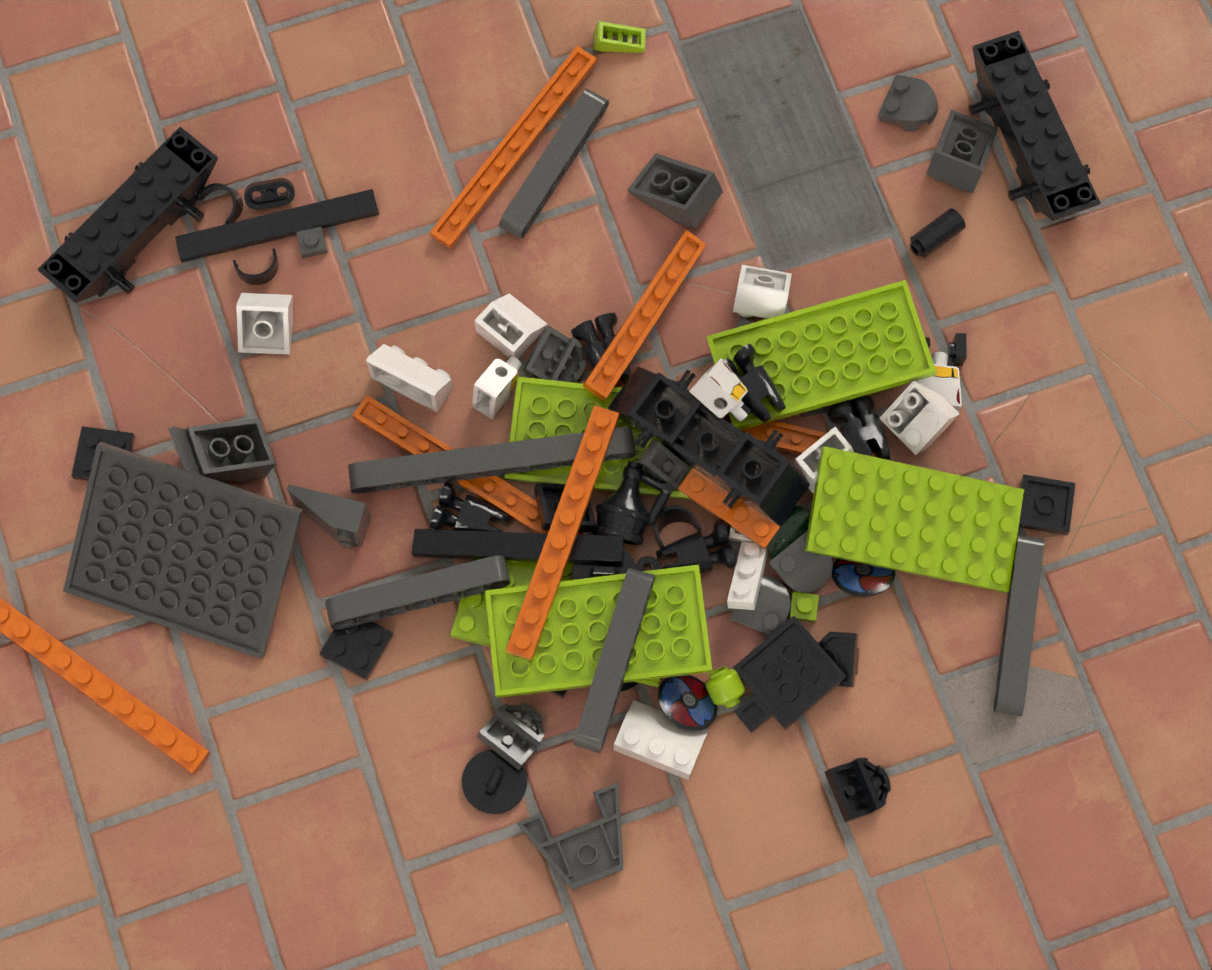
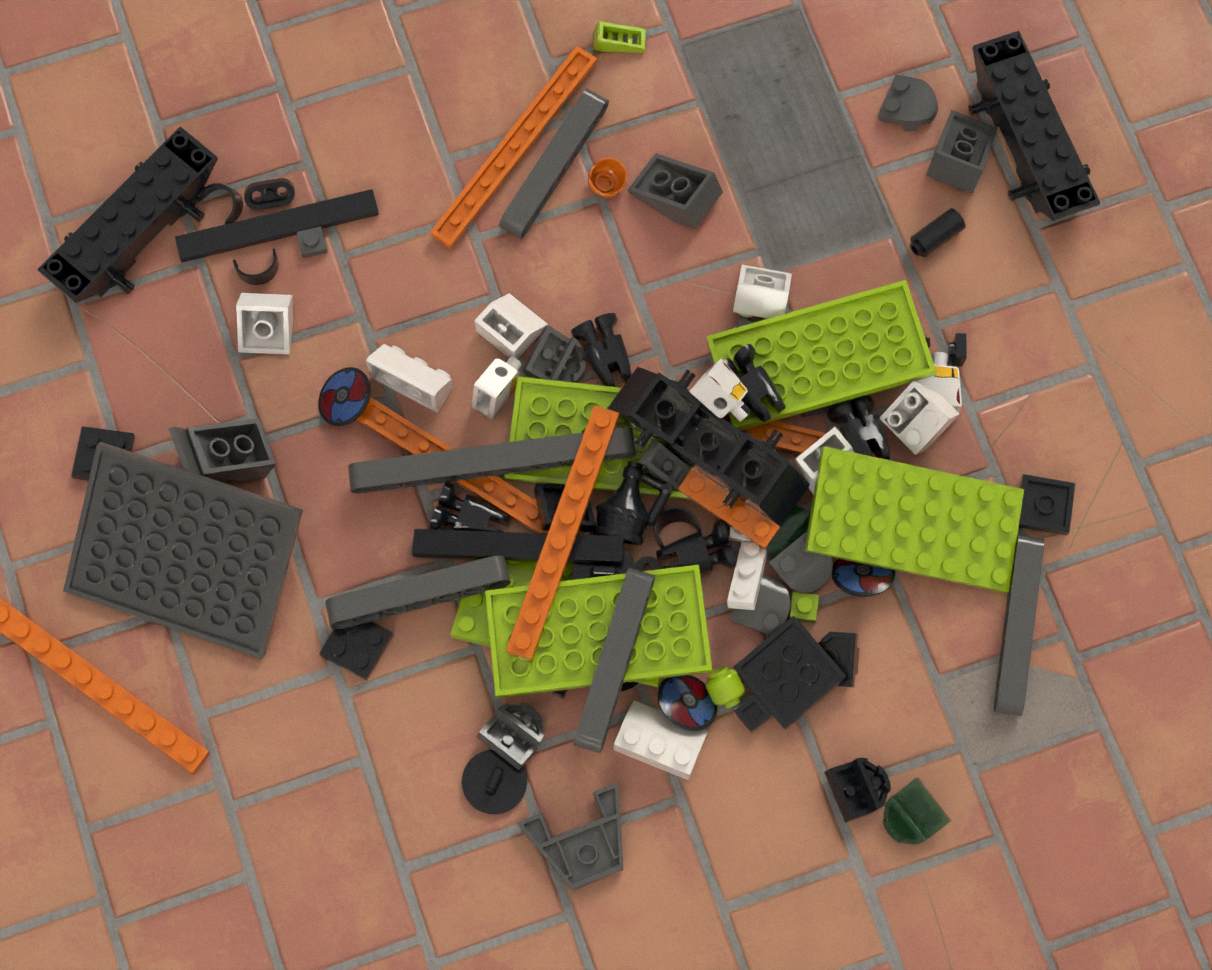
(338, 516): dark grey slope -> none
(344, 396): none -> shield
(607, 177): none -> orange hair
(644, 315): orange plate -> none
(913, 814): none -> clear green slope

